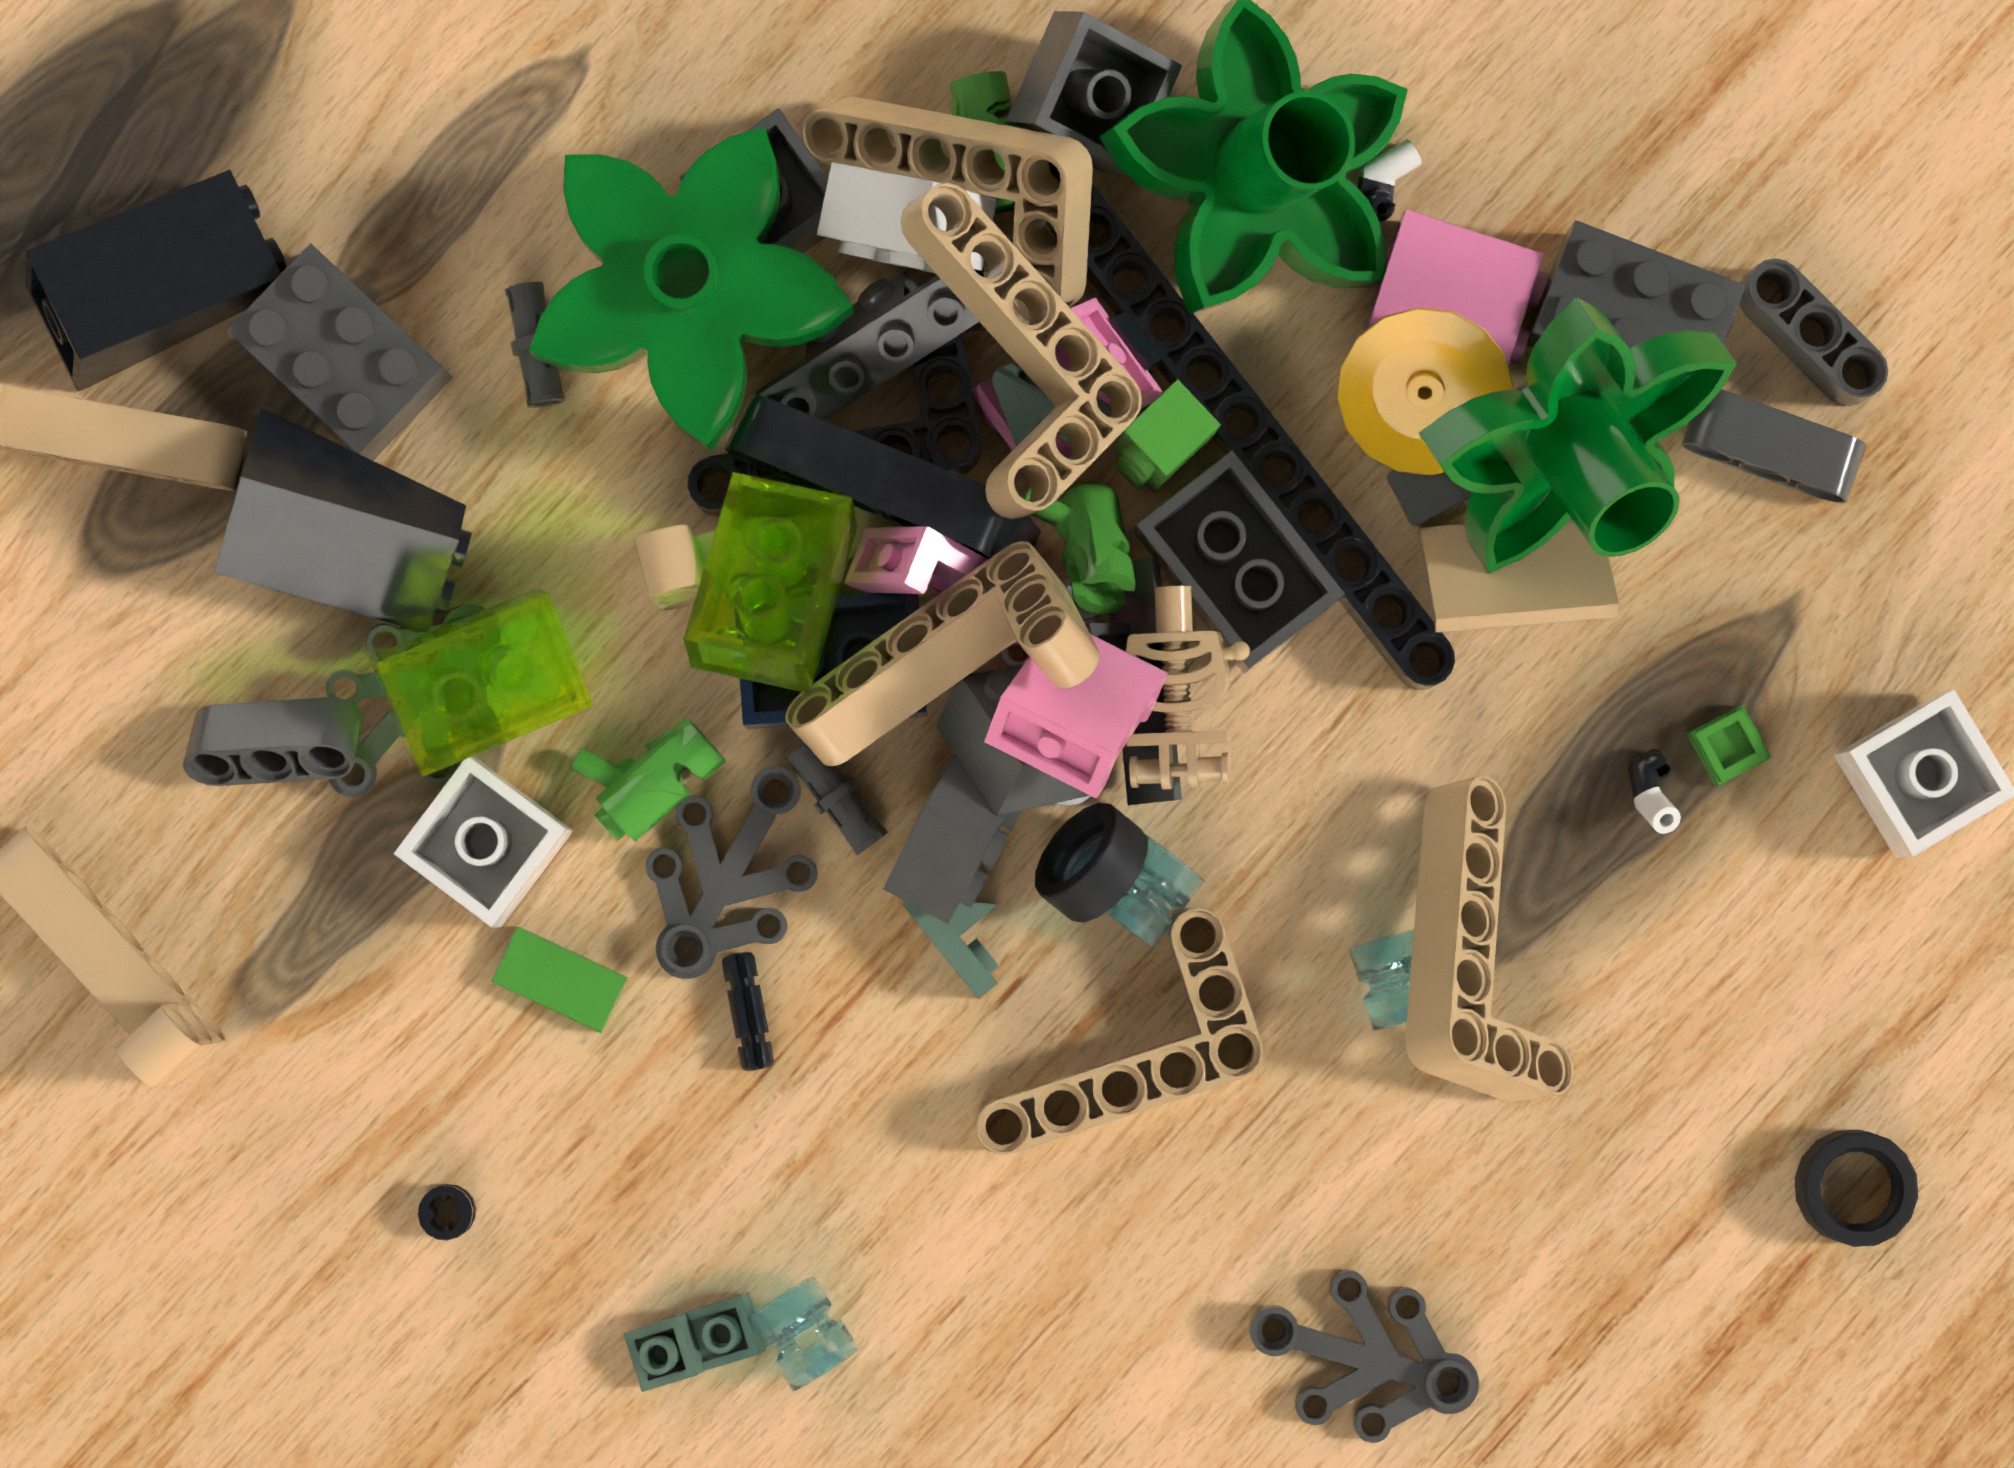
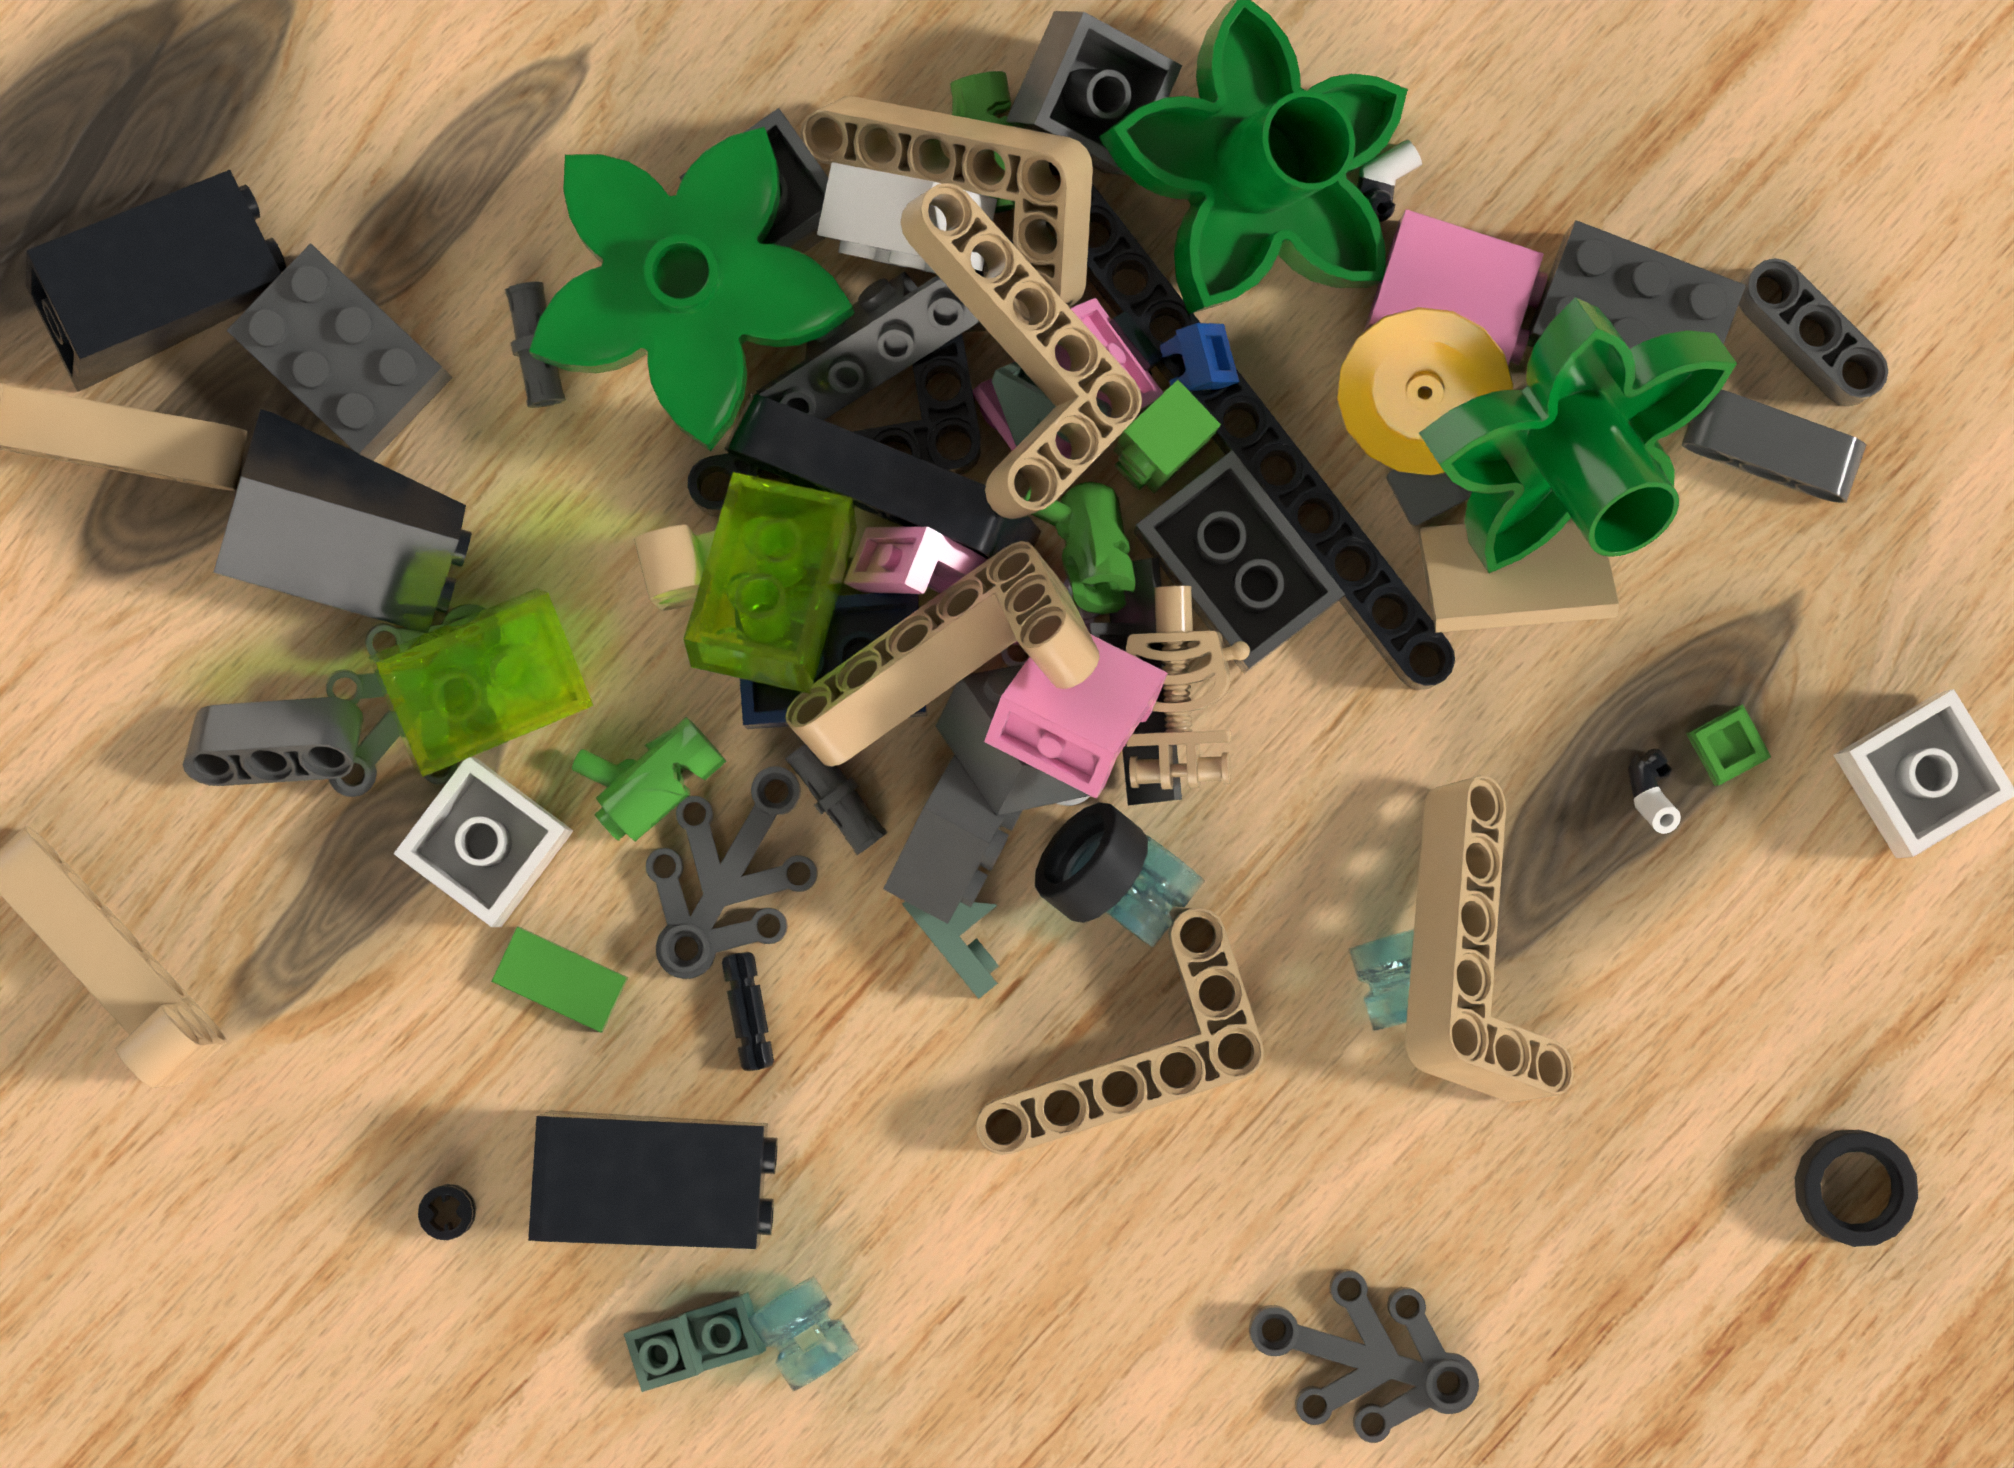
(650, 1181): none -> black slope
(1205, 356): none -> blue tile

